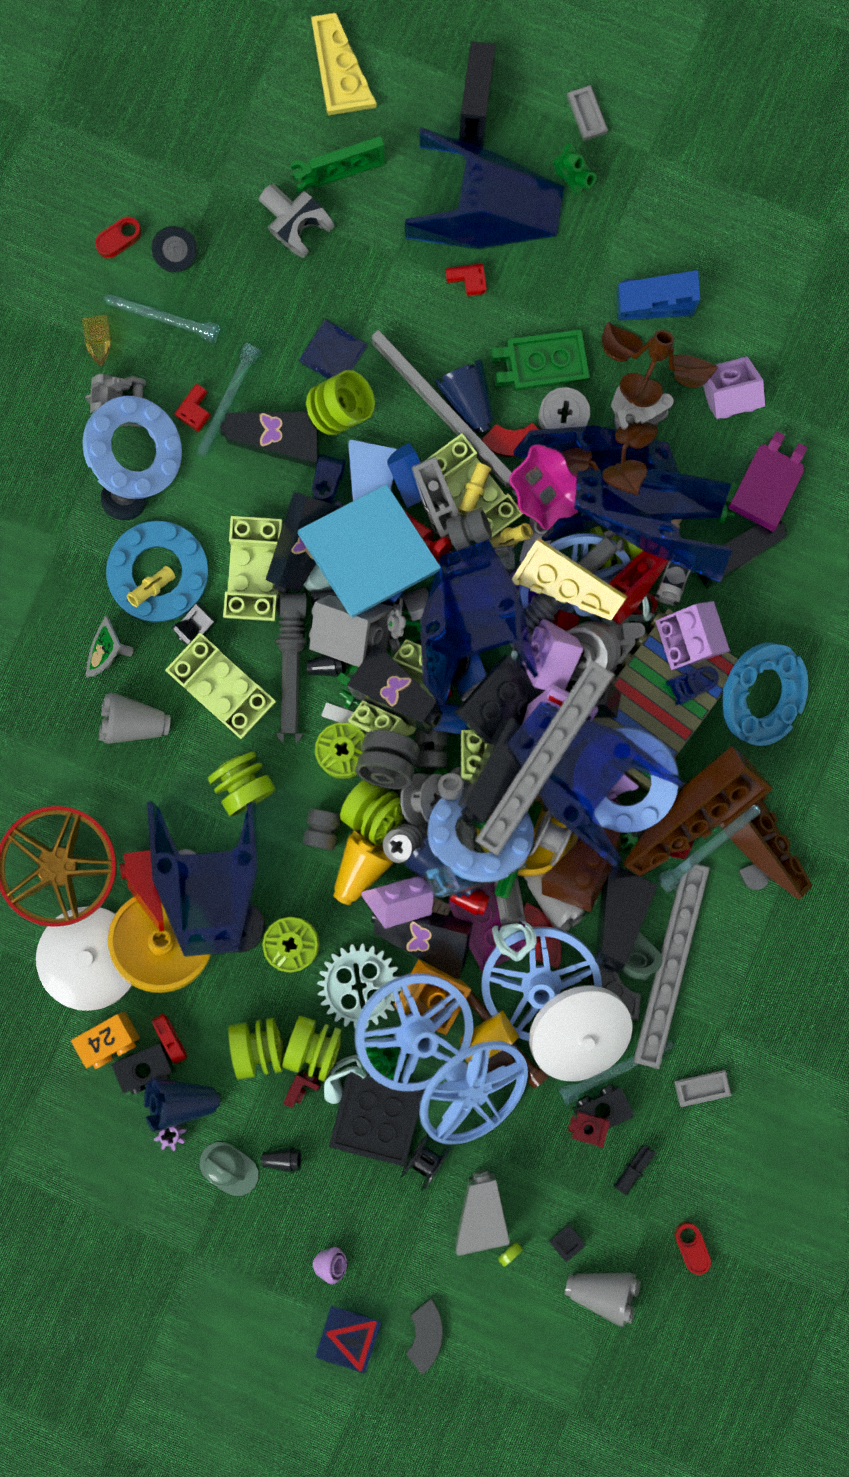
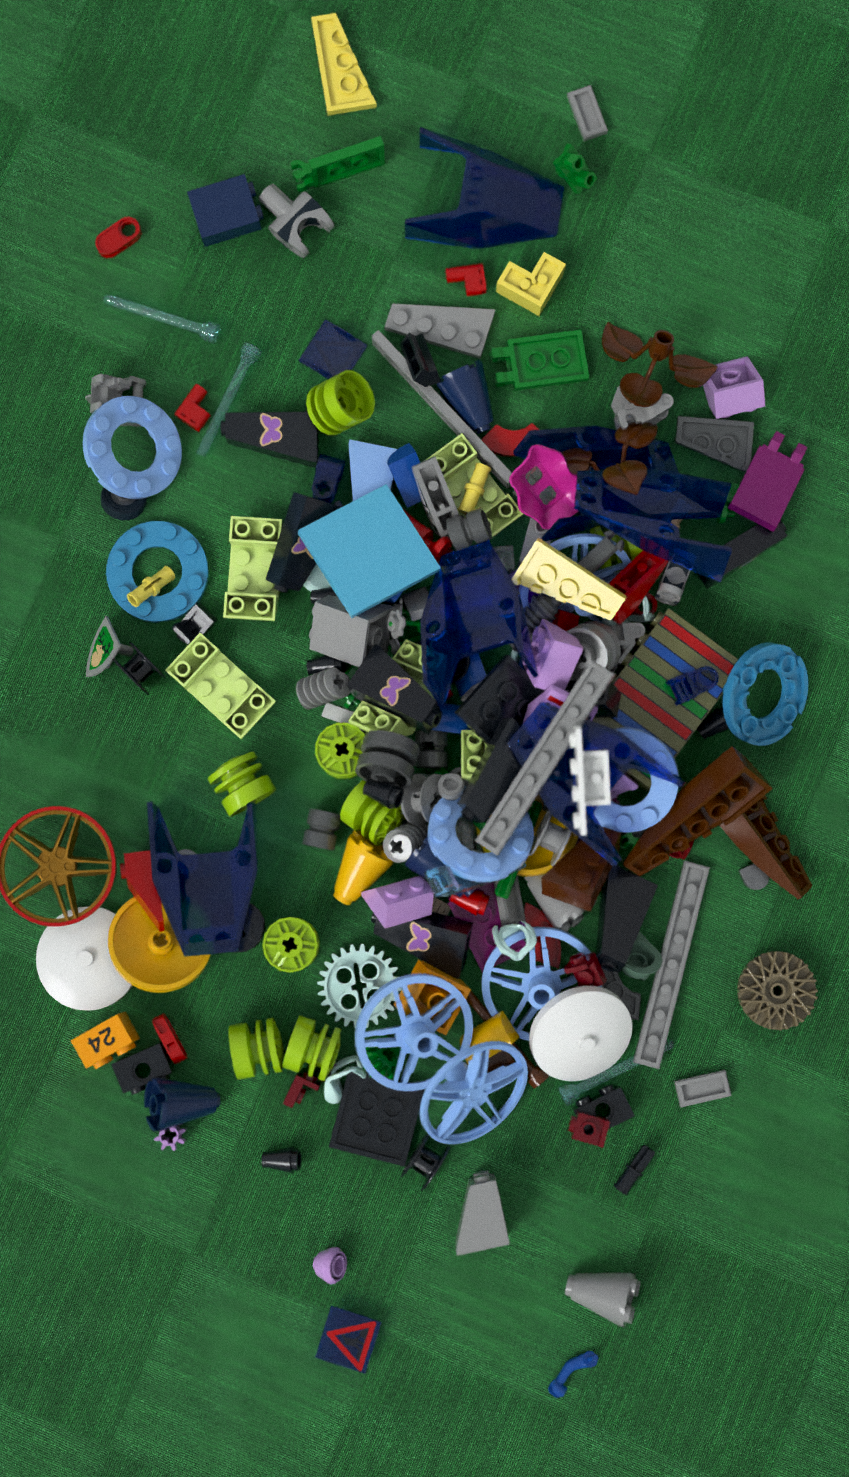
(97, 337): clear yellow plate -> none
(130, 720): light grey cone -> none
(139, 668): none -> black piece
(174, 249): black wheel -> none
(225, 210): none -> dark blue brick
(228, 1169): sand green piece -> none
(290, 642): dark grey piece -> none
(322, 688): none -> light grey piece
(385, 793): none -> black cone
(419, 360): none -> black piece
(427, 1337): dark grey tile -> none
(447, 327): none -> light grey wing
(477, 93): black slope -> none
(512, 536): light yellow pin -> none
(512, 1252): lime tile -> none
(533, 288): none -> light yellow panel
(552, 405): light grey piece -> none
(567, 1242): black plate -> none
(585, 1360): none -> blue piece
(586, 969): none -> dark red bracket
(591, 778): none -> white bracket
(659, 296): blue wedge -> none
(670, 878): clear light blue piece -> none
(692, 635): lavender slope -> none
(694, 1252): red piece -> none
(713, 724): none -> black cone
(718, 439): none -> dark grey wing
(757, 985): none -> dark tan wheel

